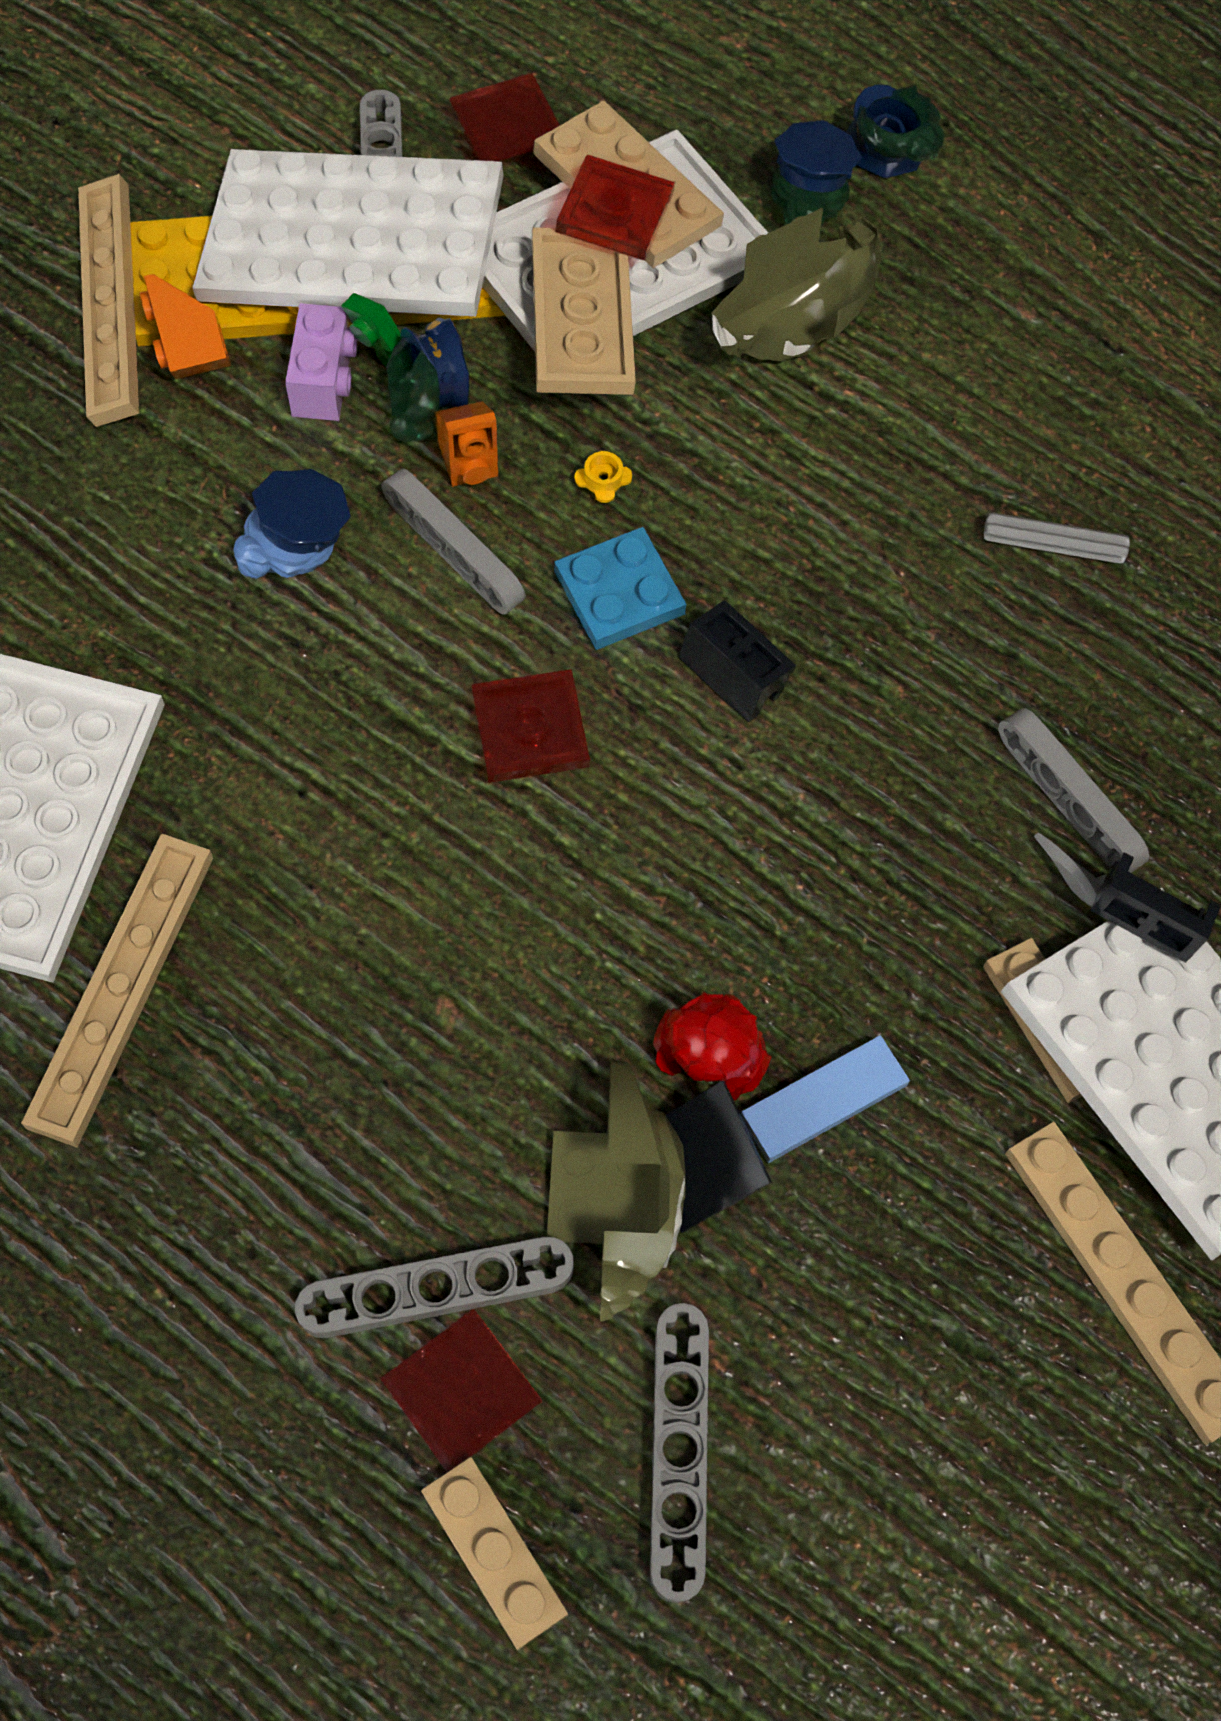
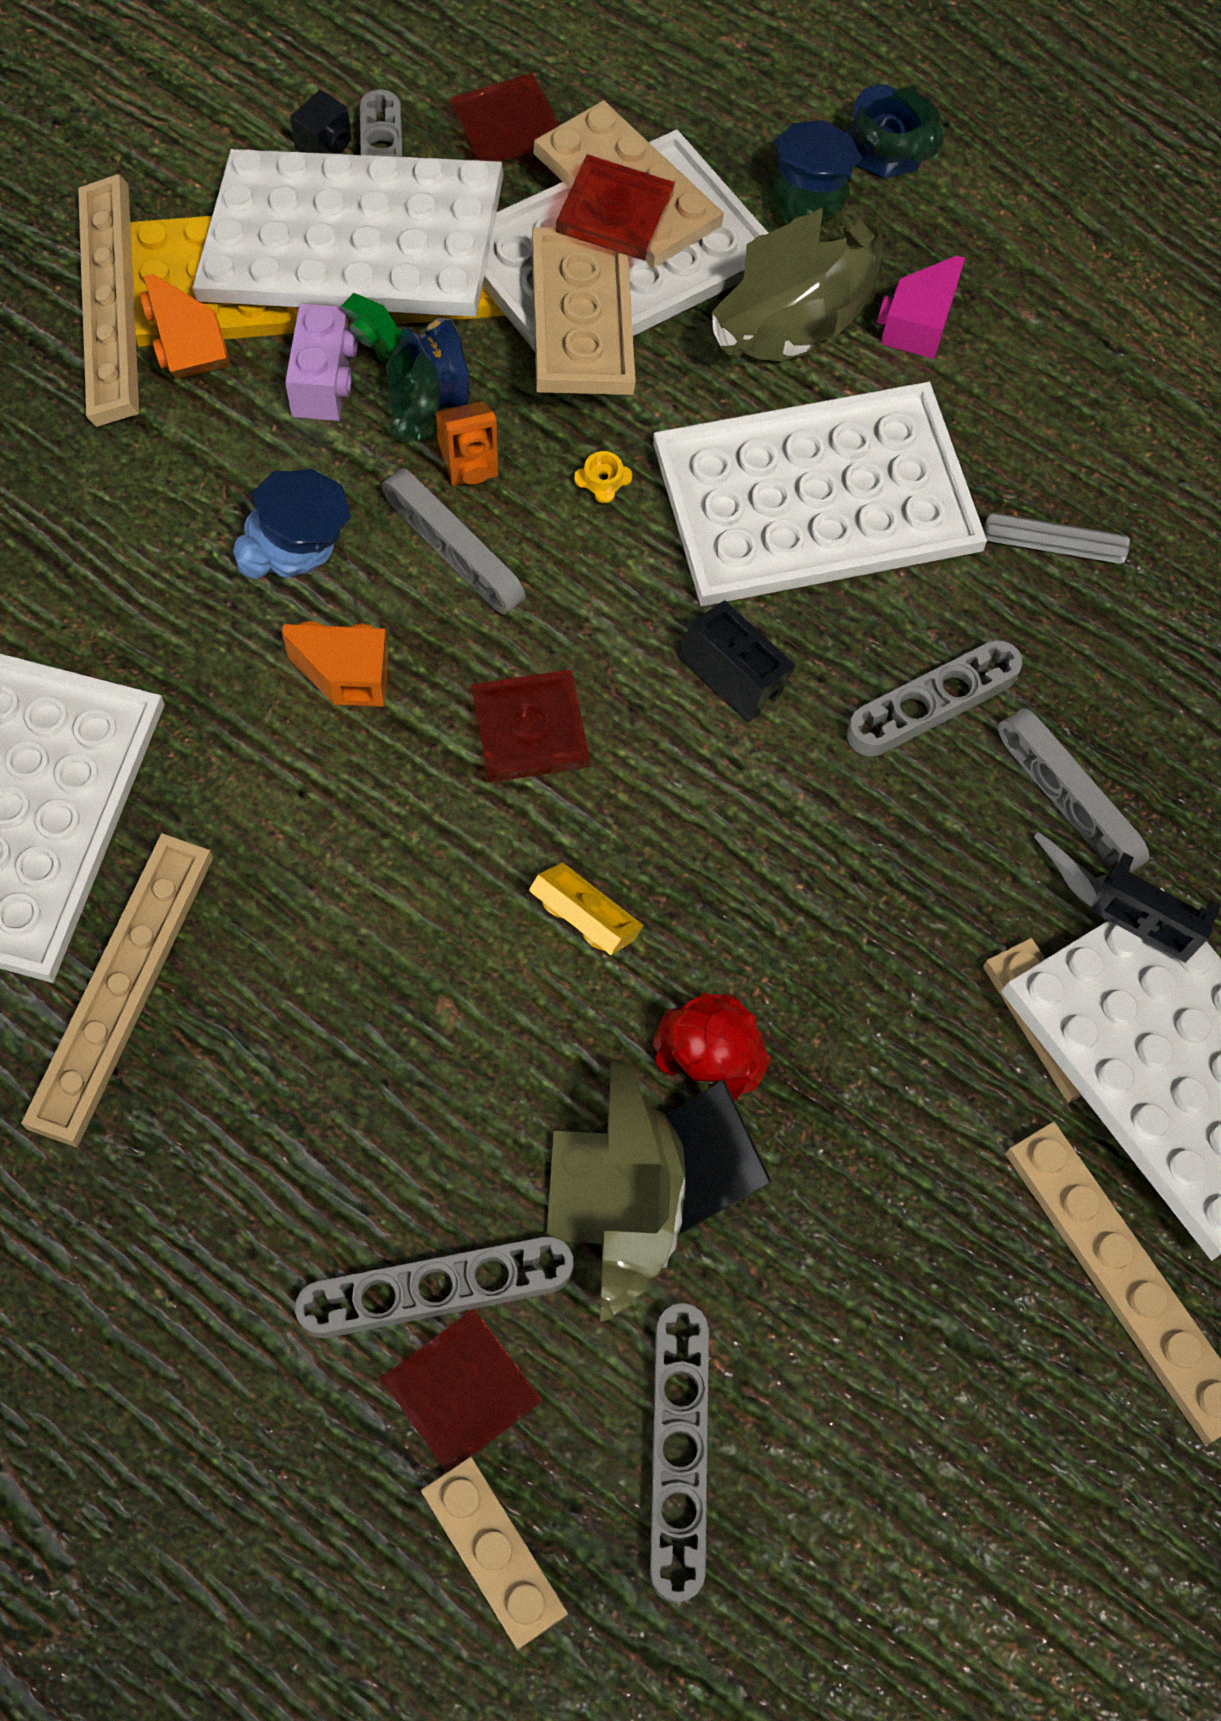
(321, 125): none -> black plate
(341, 661): none -> orange slope
(586, 908): none -> yellow plate
(619, 588): dark azure plate -> none
(817, 493): none -> white plate
(824, 1099): light blue tile -> none
(920, 308): none -> dark pink slope
(931, 693): none -> light grey beam

